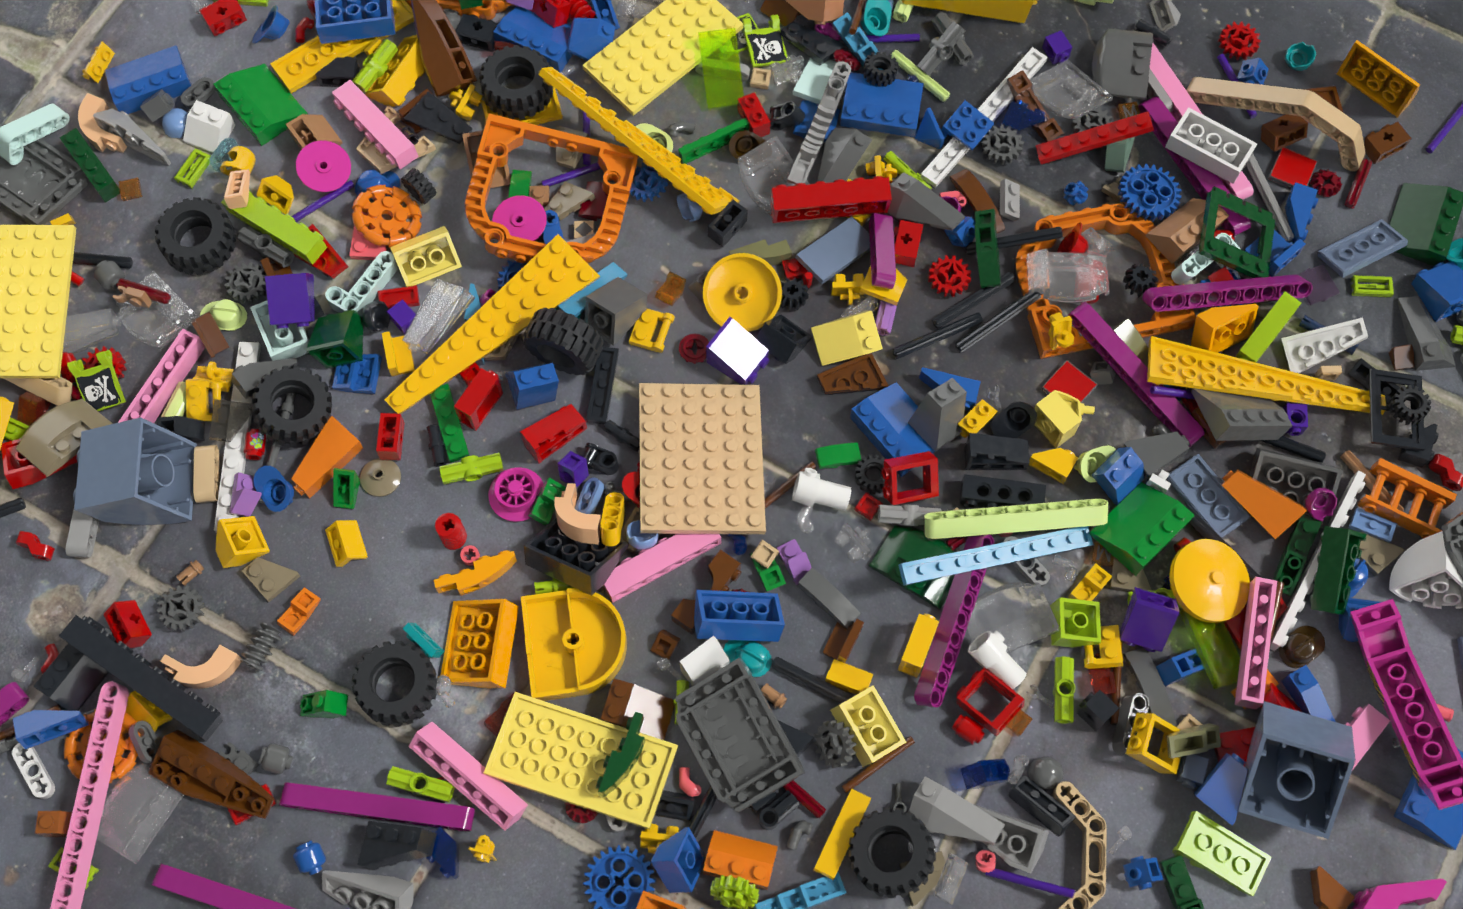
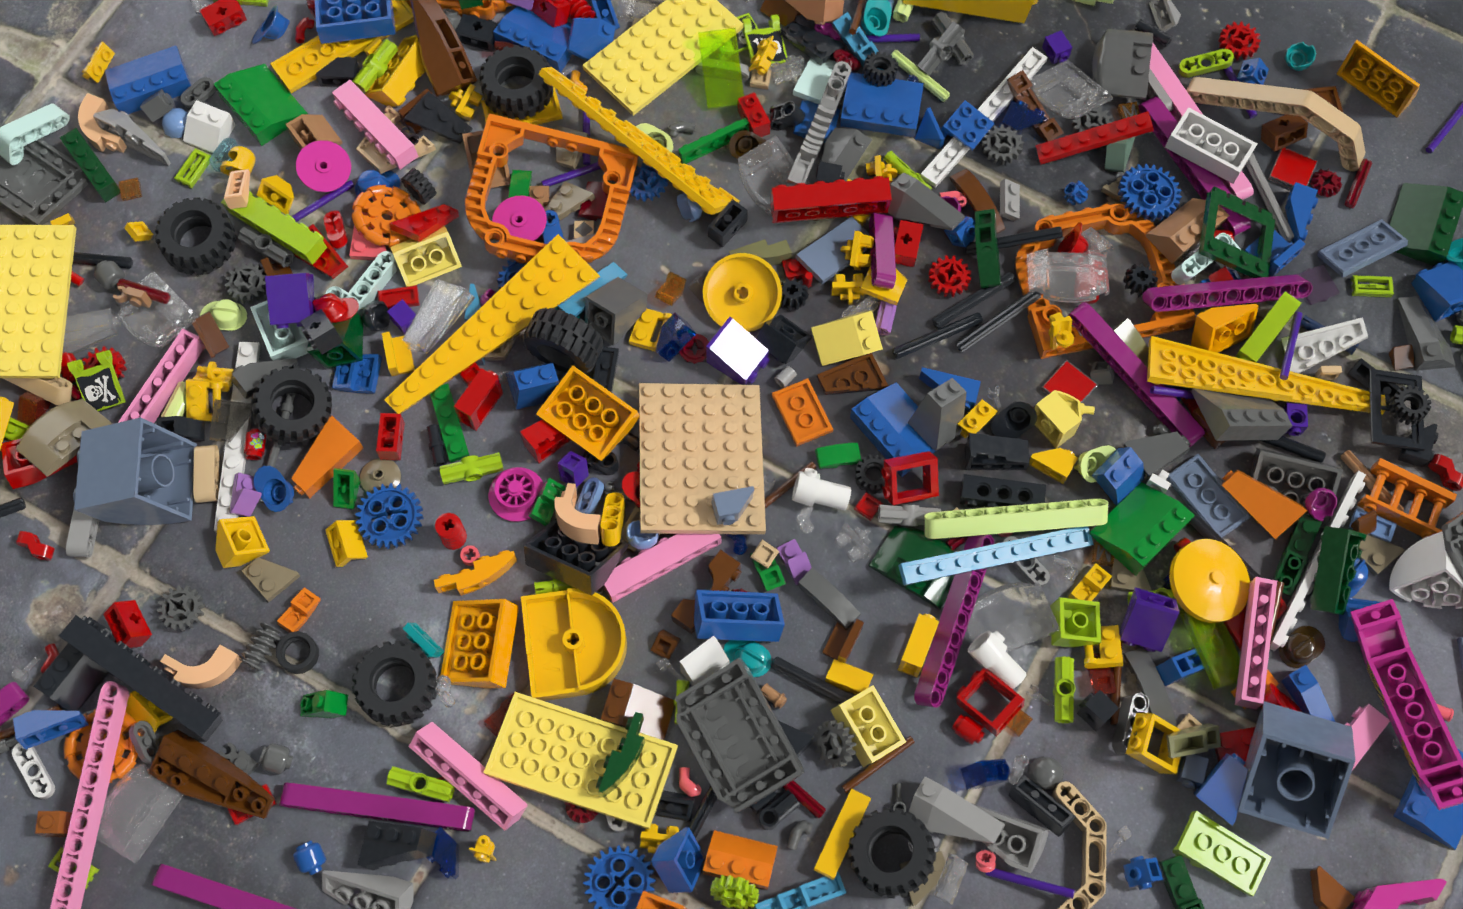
(138, 231): none -> yellow plate
(190, 572): medium nougat pin -> none
(290, 638): none -> black tyre
(320, 332): none -> black brick
(335, 229): none -> red piece
(336, 308): none -> red piece
(392, 533): none -> blue gear
(425, 222): none -> red wing
(575, 78): none -> light orange arm
(588, 413): none -> light orange slope
(674, 336): none -> clear blue slope
(731, 504): none -> sand blue slope
(766, 50): none -> yellow hinge
(785, 376): none -> light grey hinge
(802, 412): none -> orange tile
(829, 172): none -> black brick
(855, 248): none -> yellow hips
(1221, 63): none -> lime beam
(1291, 345): none -> dark purple bar
(1366, 523): none -> reddish brown slope
(1386, 142): reddish brown brick -> none

